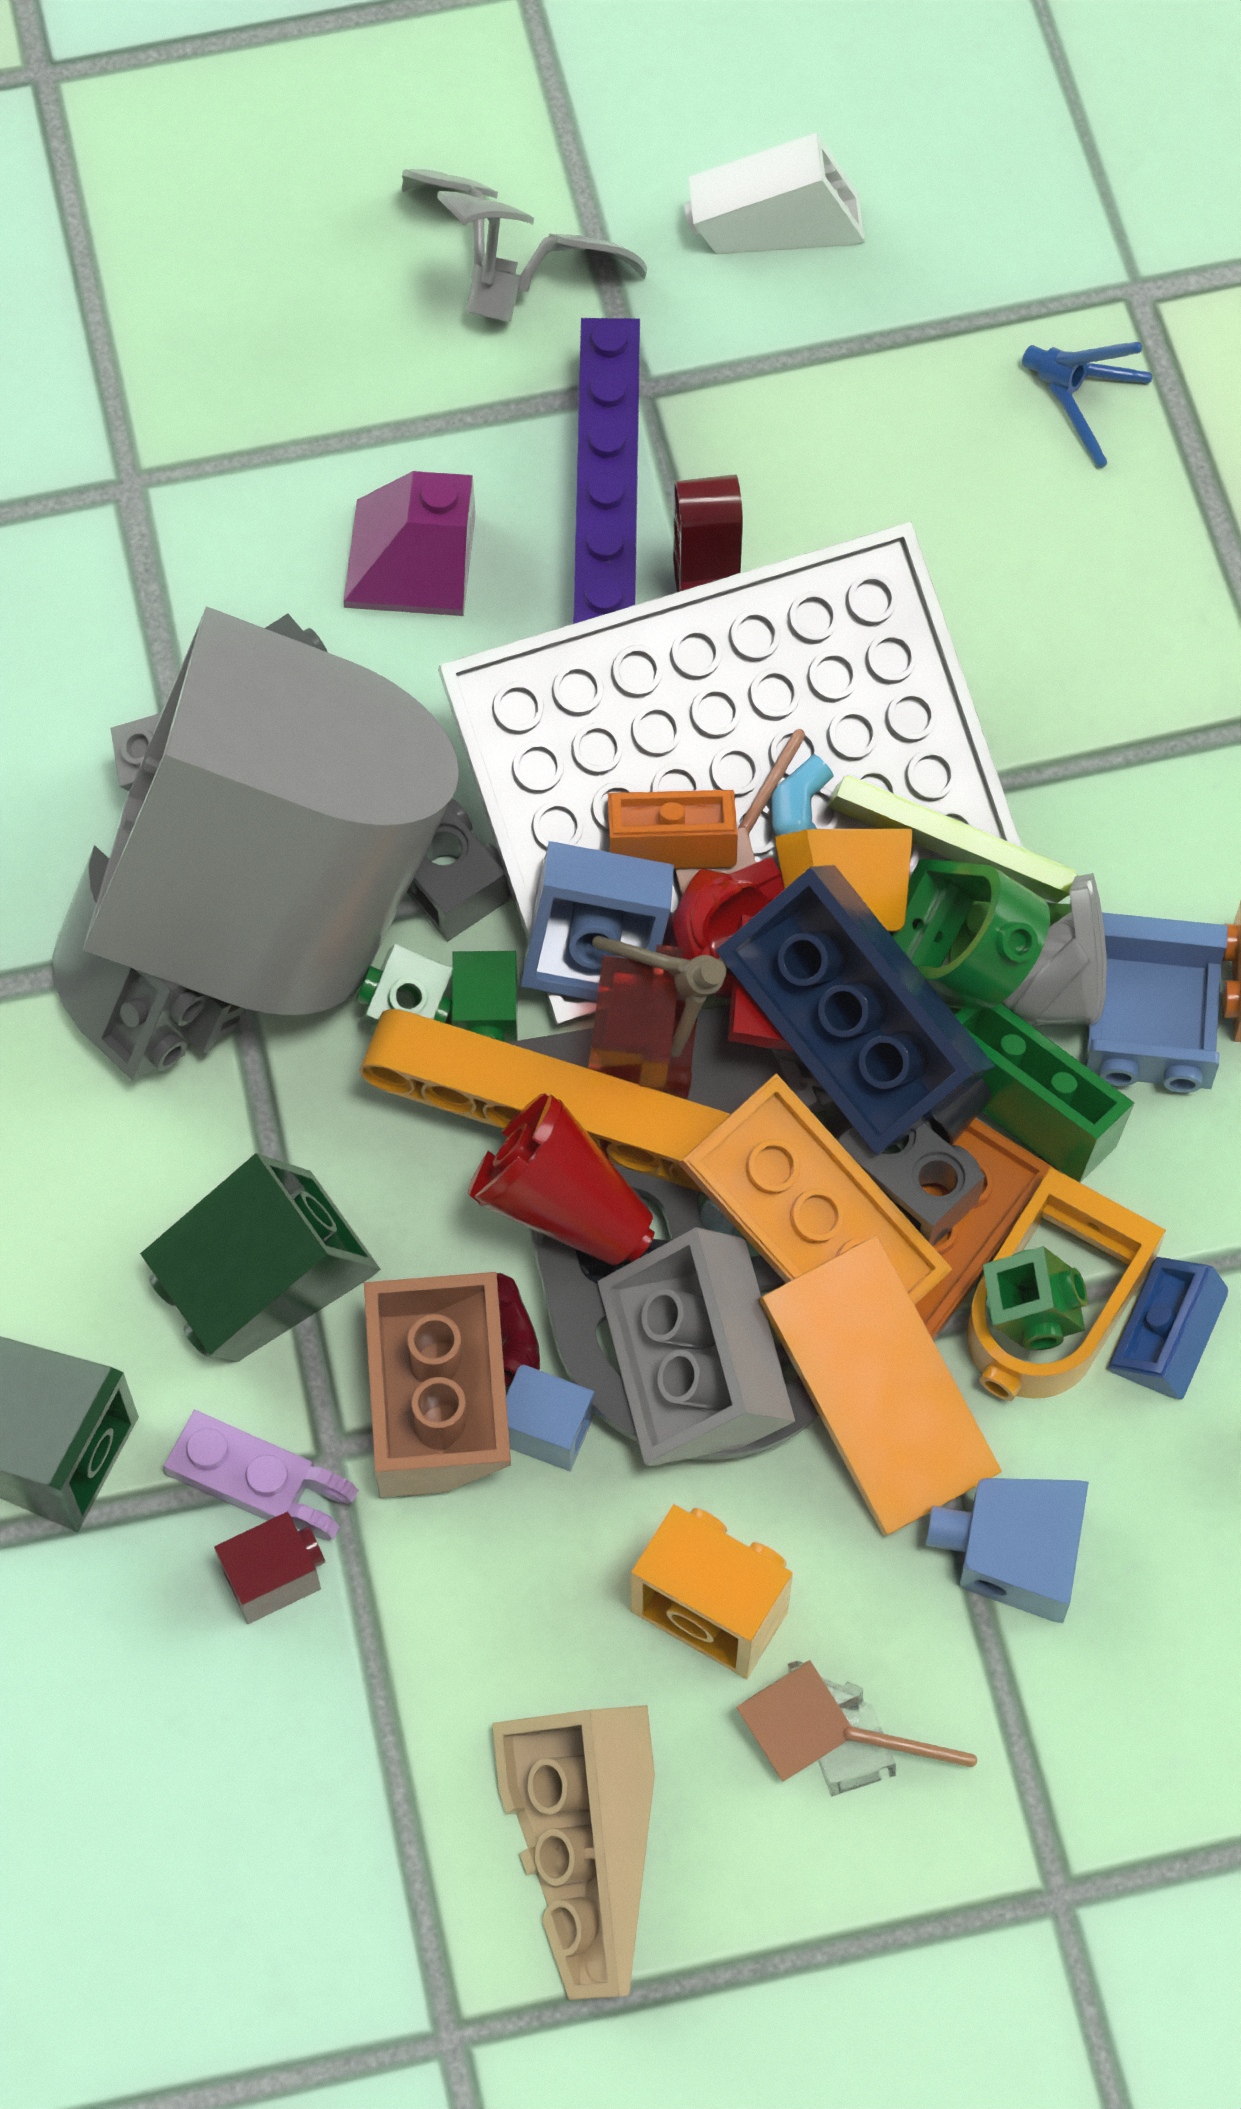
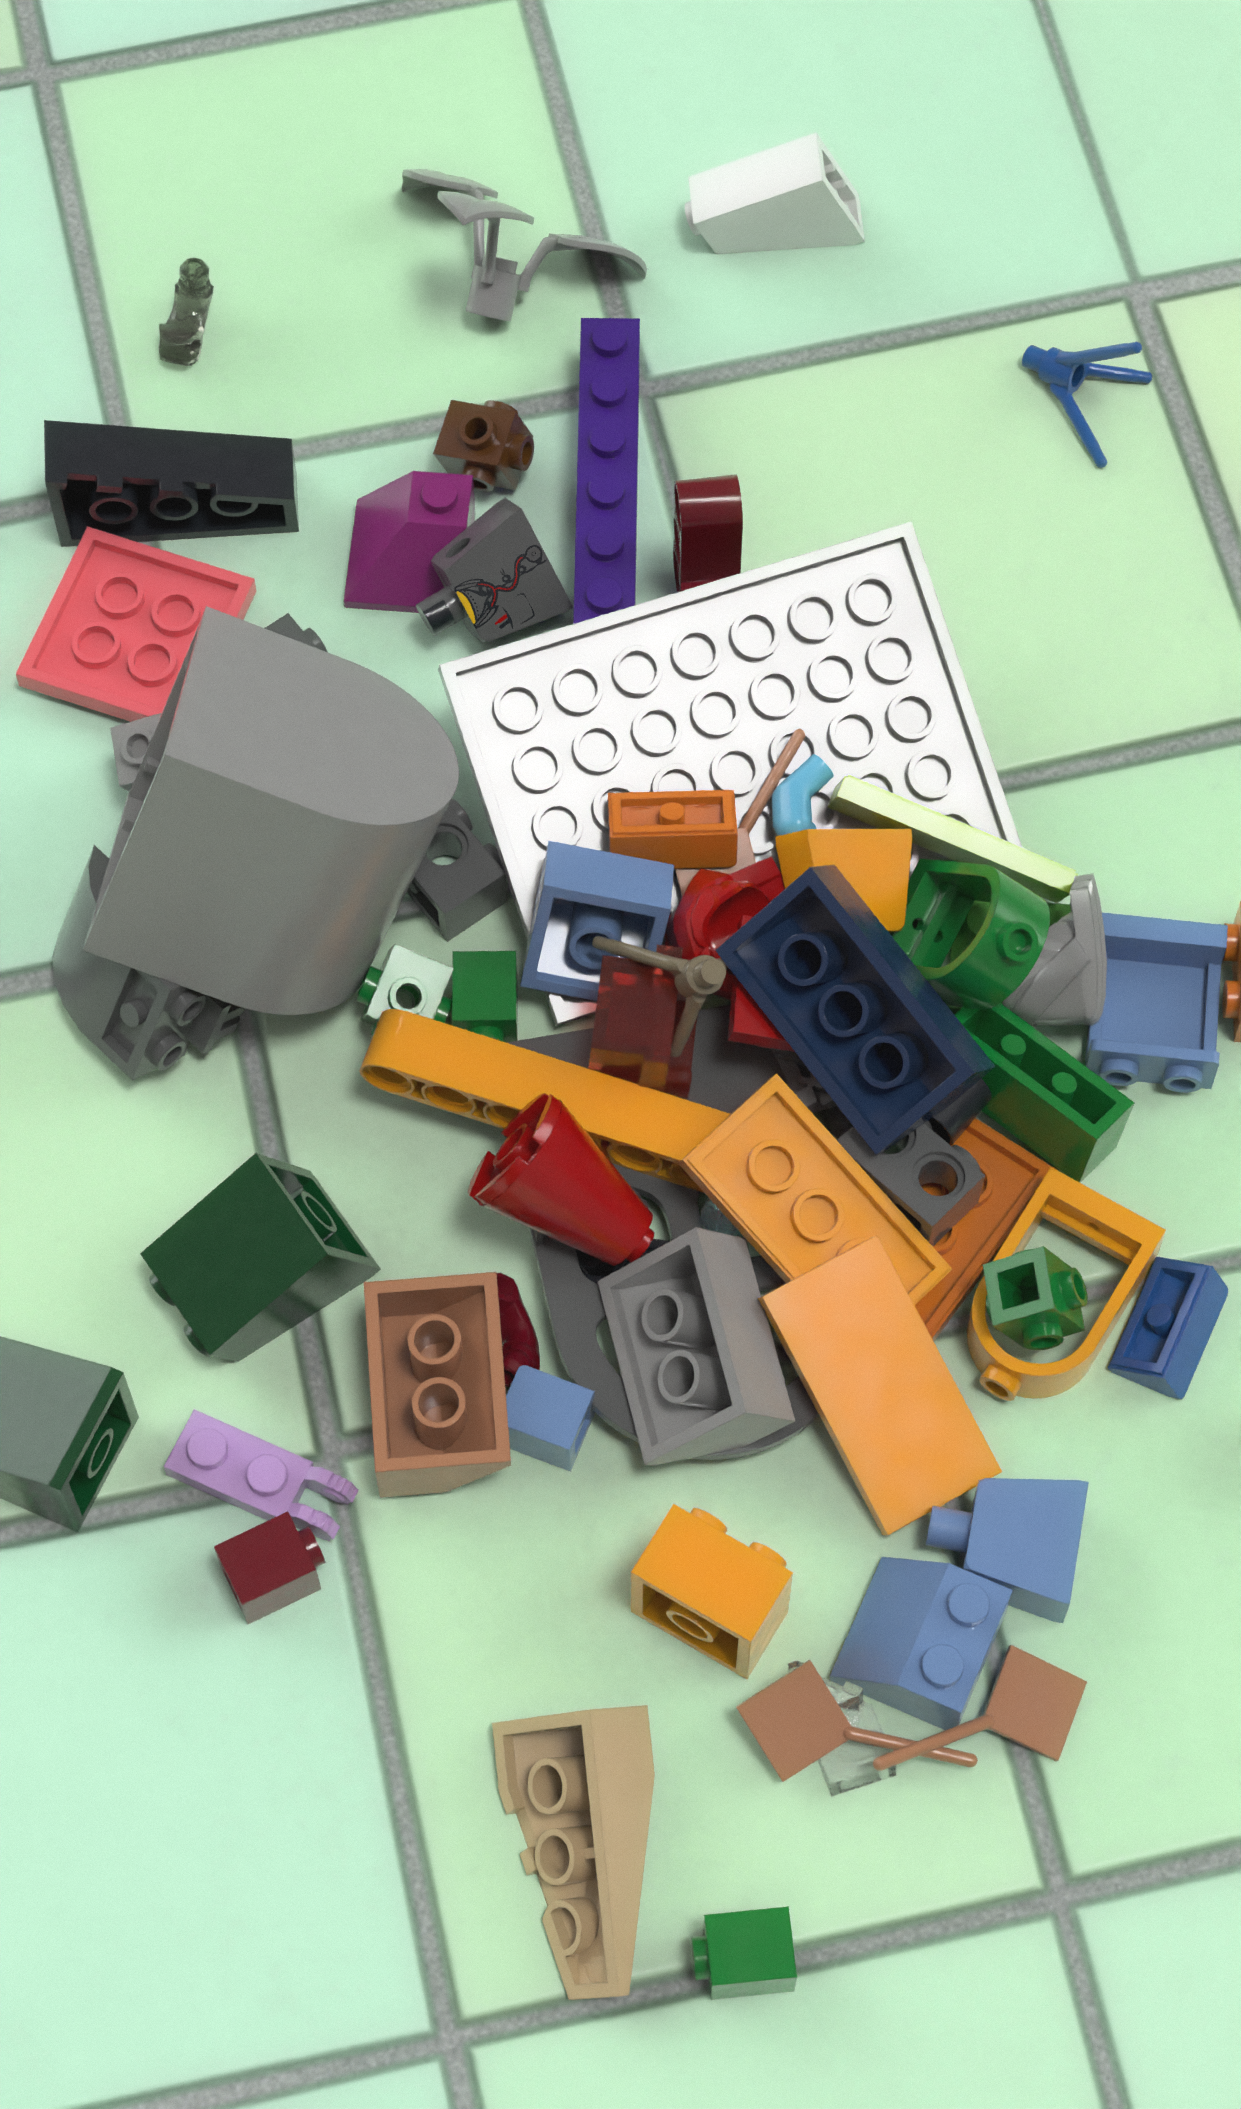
(125, 624): none -> coral plate
(167, 482): none -> black wedge
(183, 332): none -> clear smoke piece
(485, 443): none -> reddish brown brick
(494, 578): none -> dark grey torso
(746, 1953): none -> green brick
(922, 1638): none -> medium blue slope
(1027, 1704): none -> nougat piece

